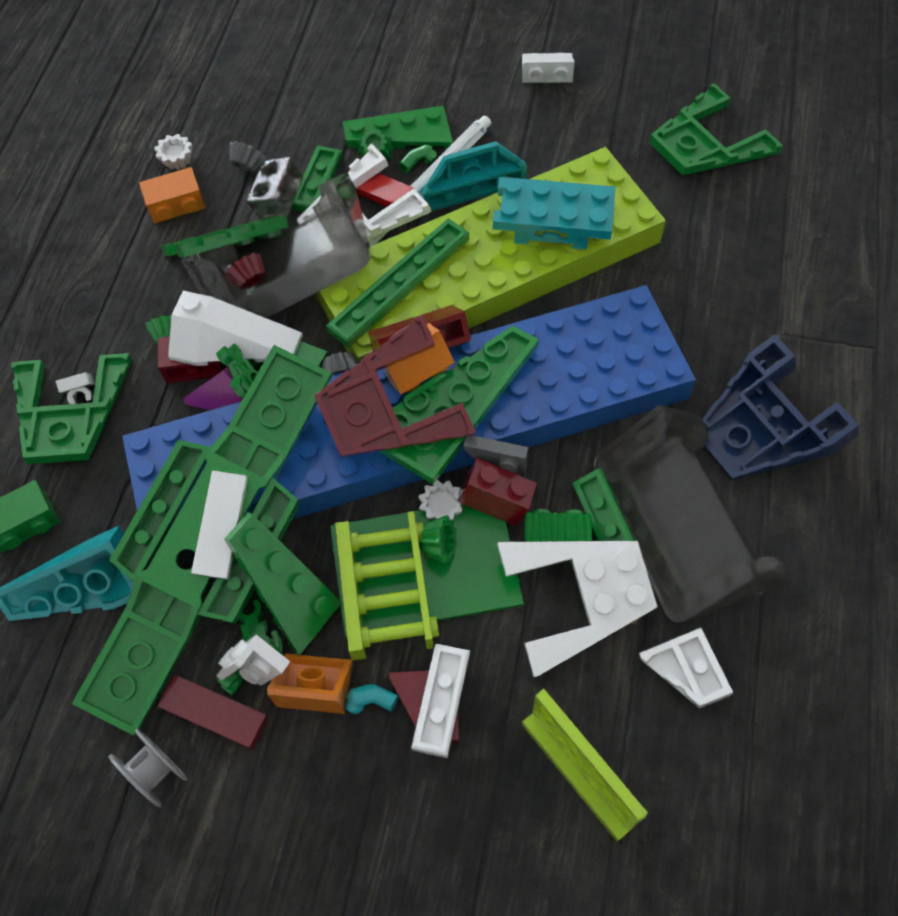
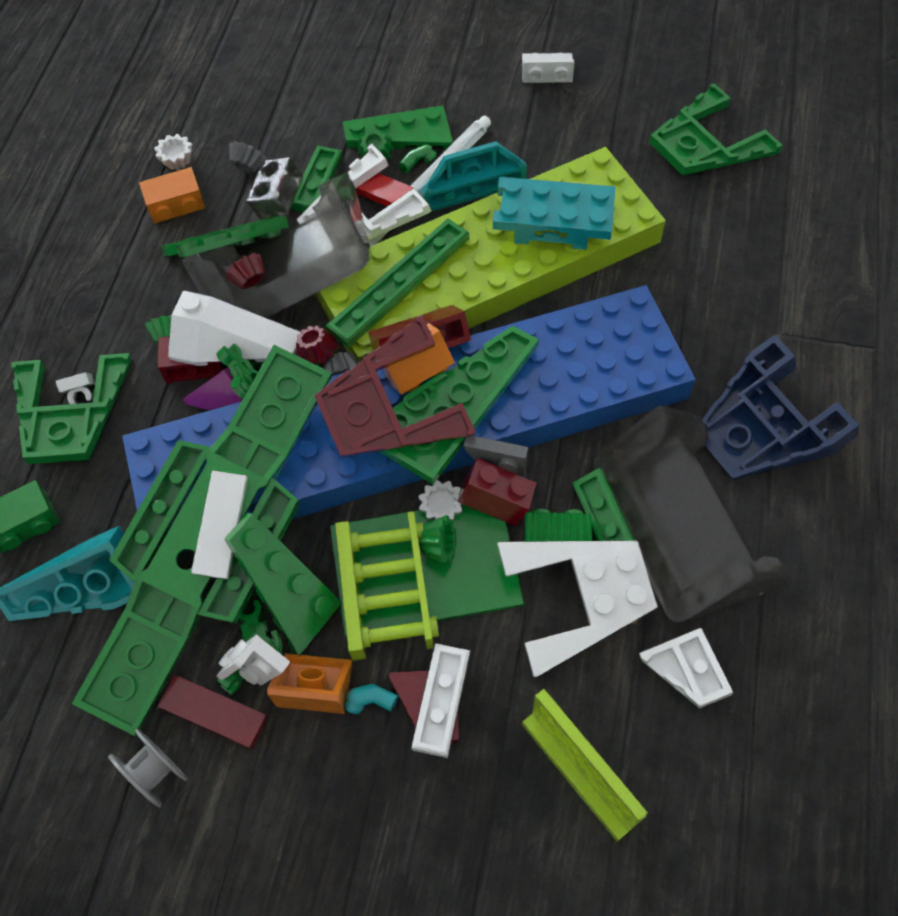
(315, 345): none -> dark red piece

